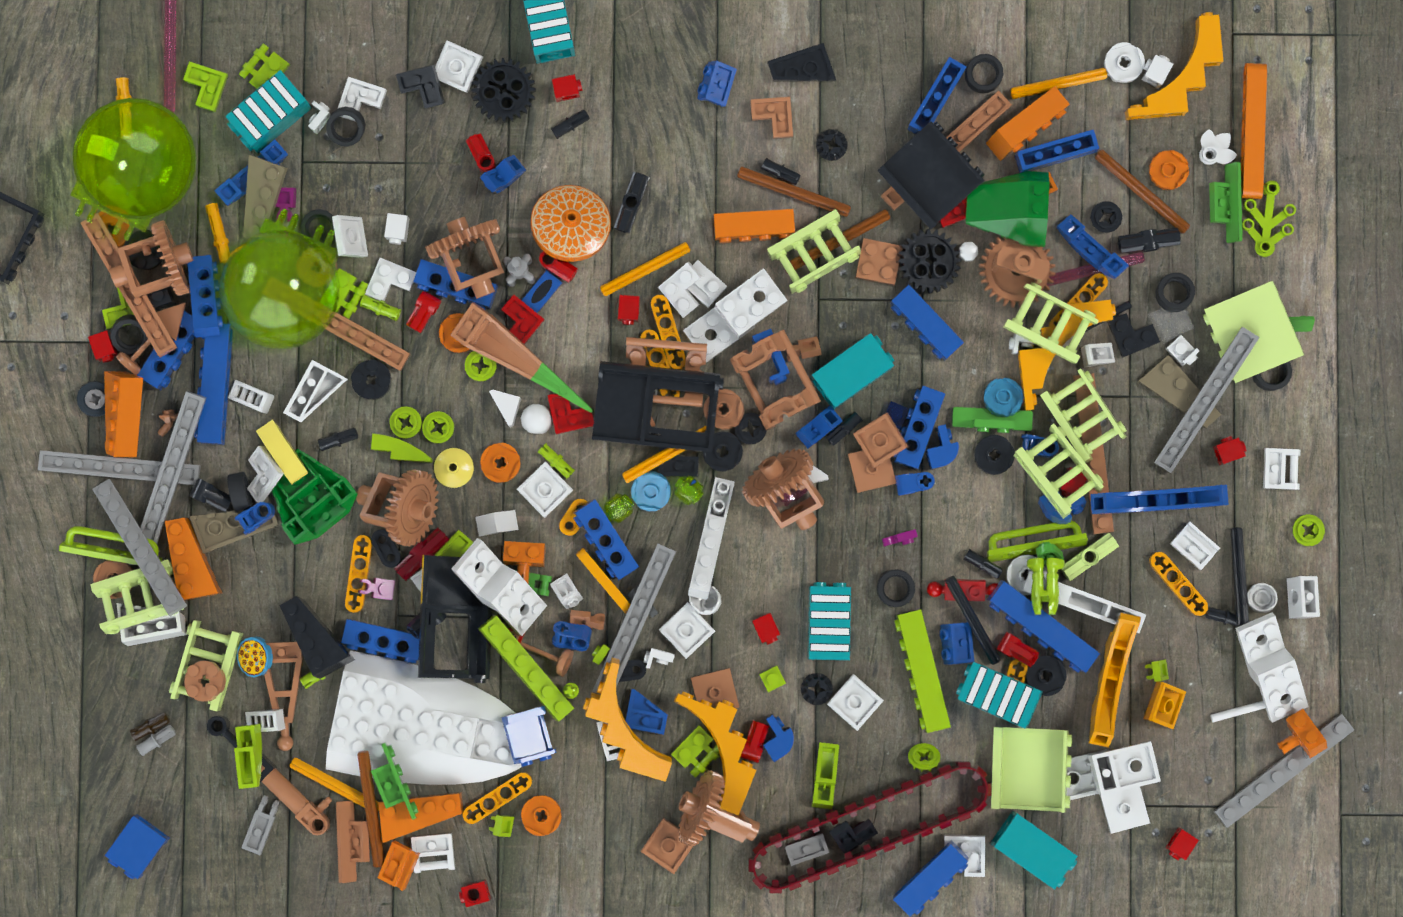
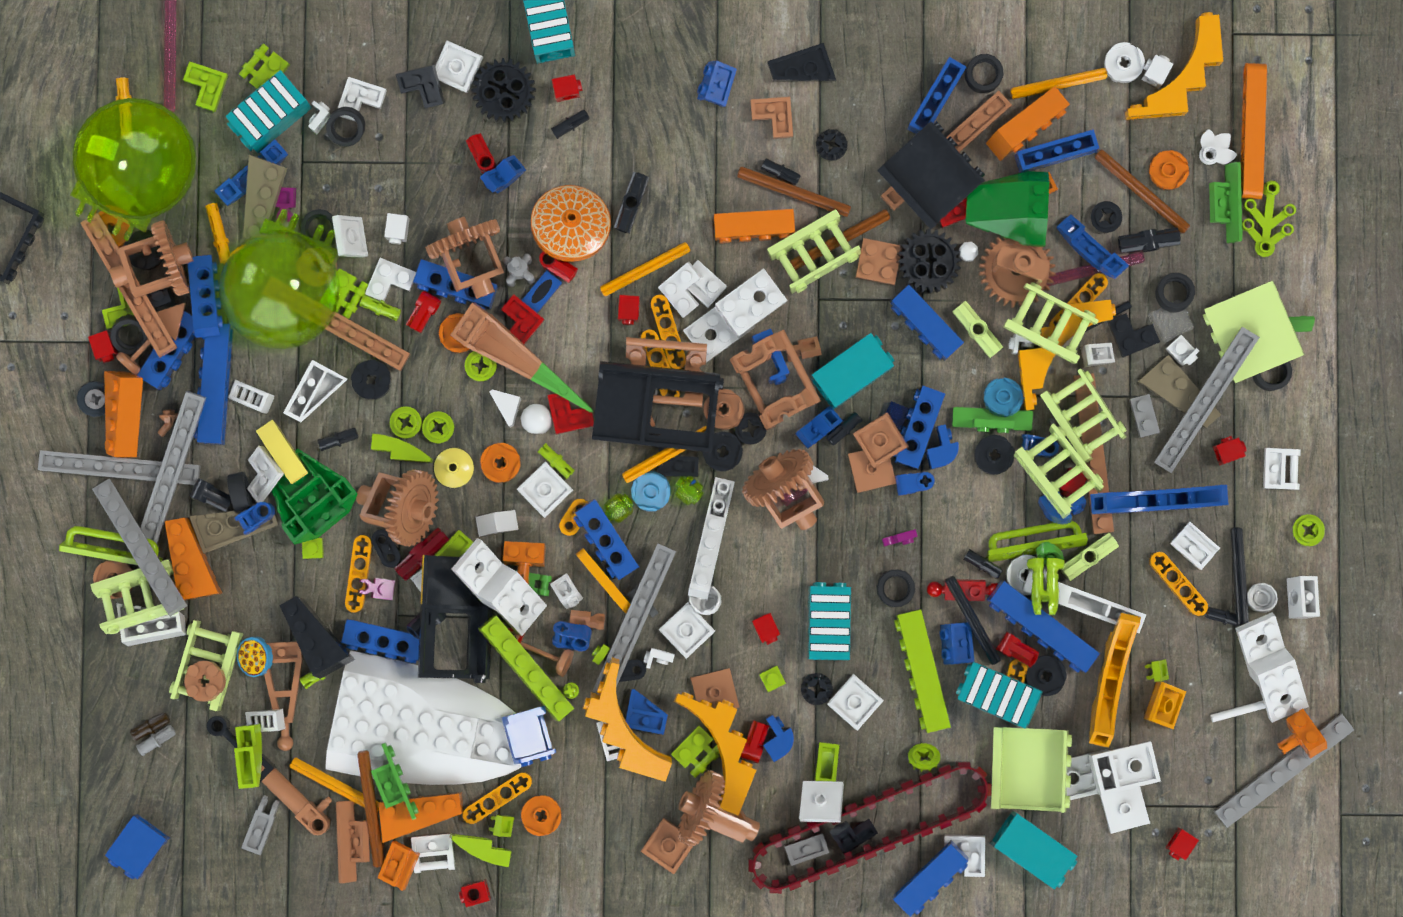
(313, 549): none -> lime plate
(483, 849): none -> lime slope
(821, 801): none -> white plate
(968, 319): none -> yellowish green piece
(1144, 415): none -> light grey plate

